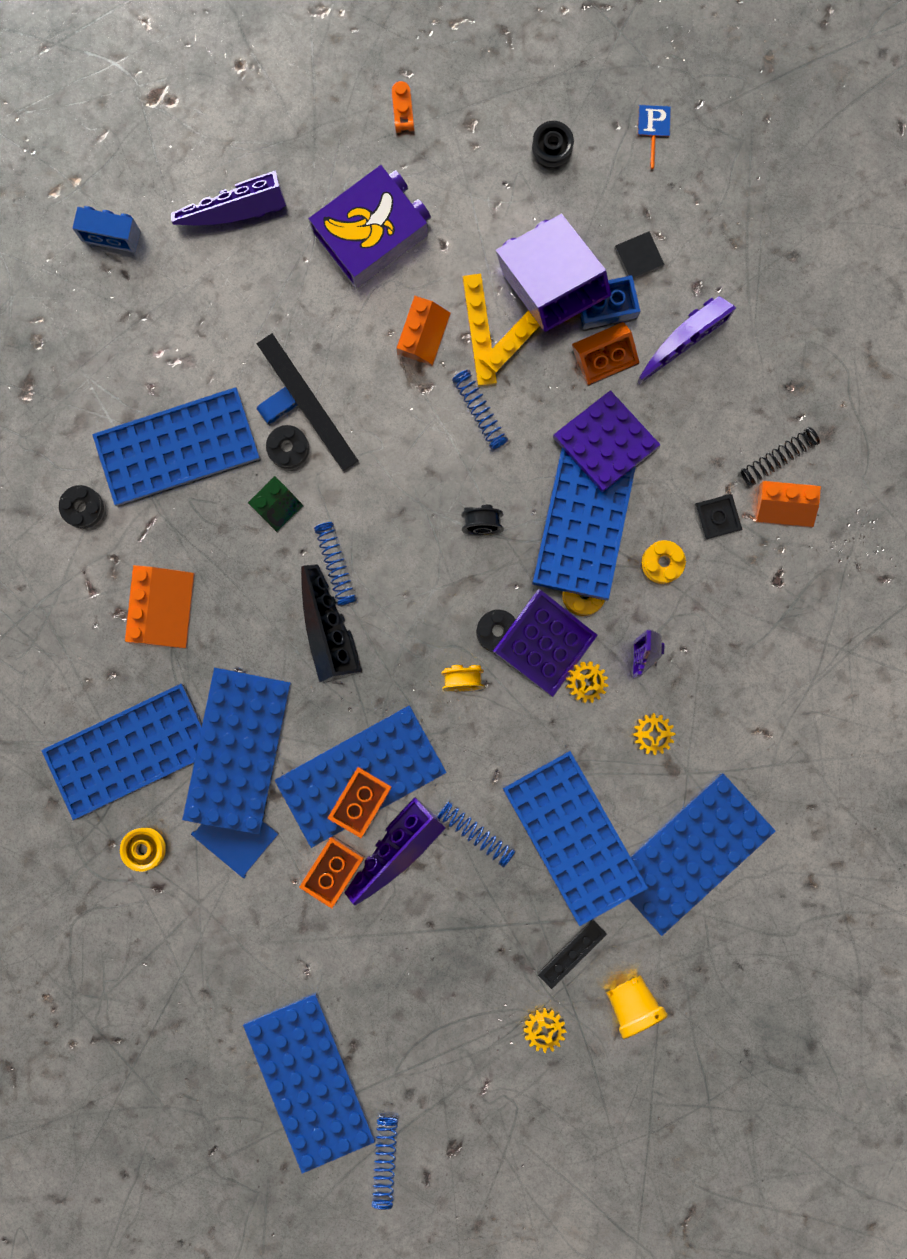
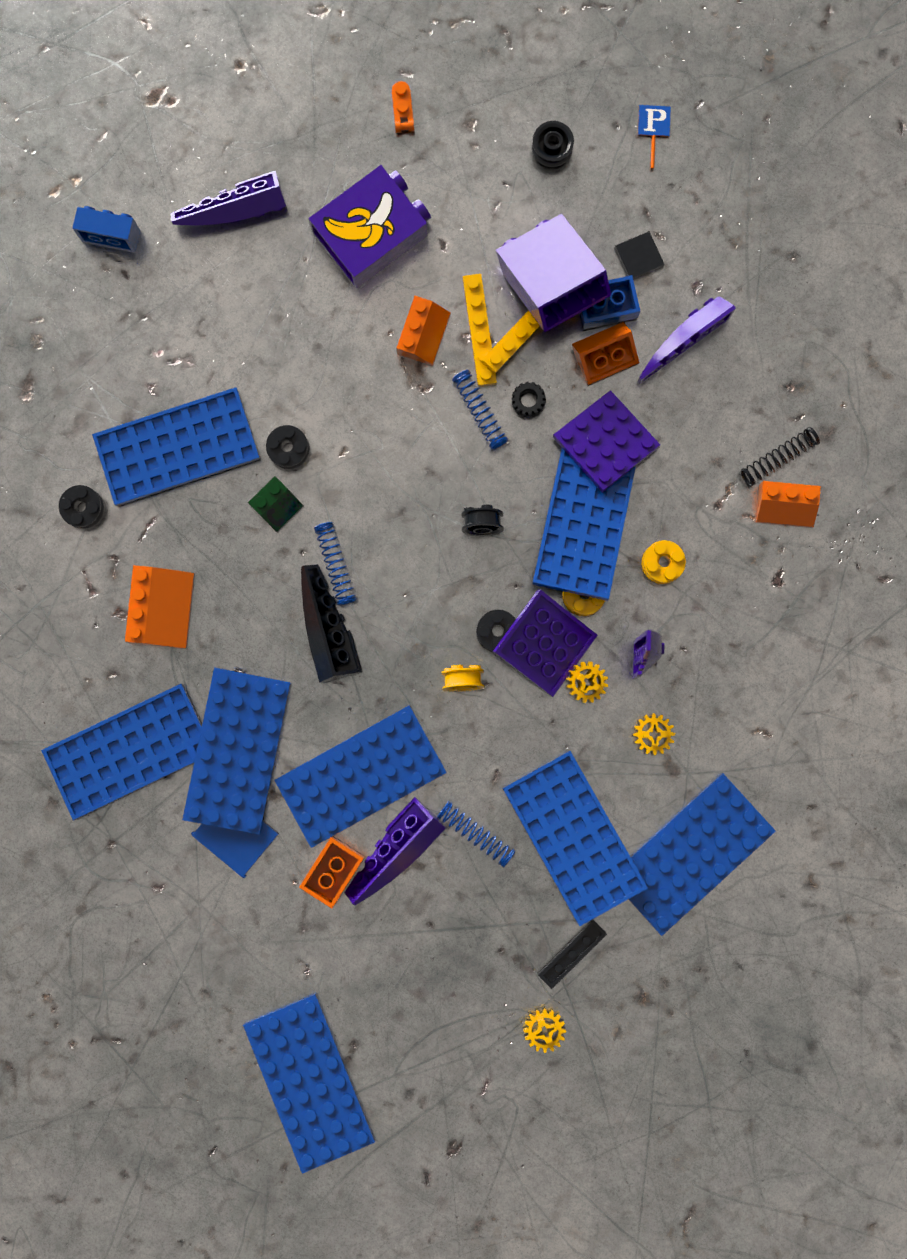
(155, 849): yellow wheel -> none
(276, 406): blue beam -> none
(307, 402): black tile -> none
(359, 802): orange brick -> none
(385, 1122): blue piece -> none
(525, 388): none -> black tyre
(635, 1007): yellow piece -> none
(718, 517): black tile -> none

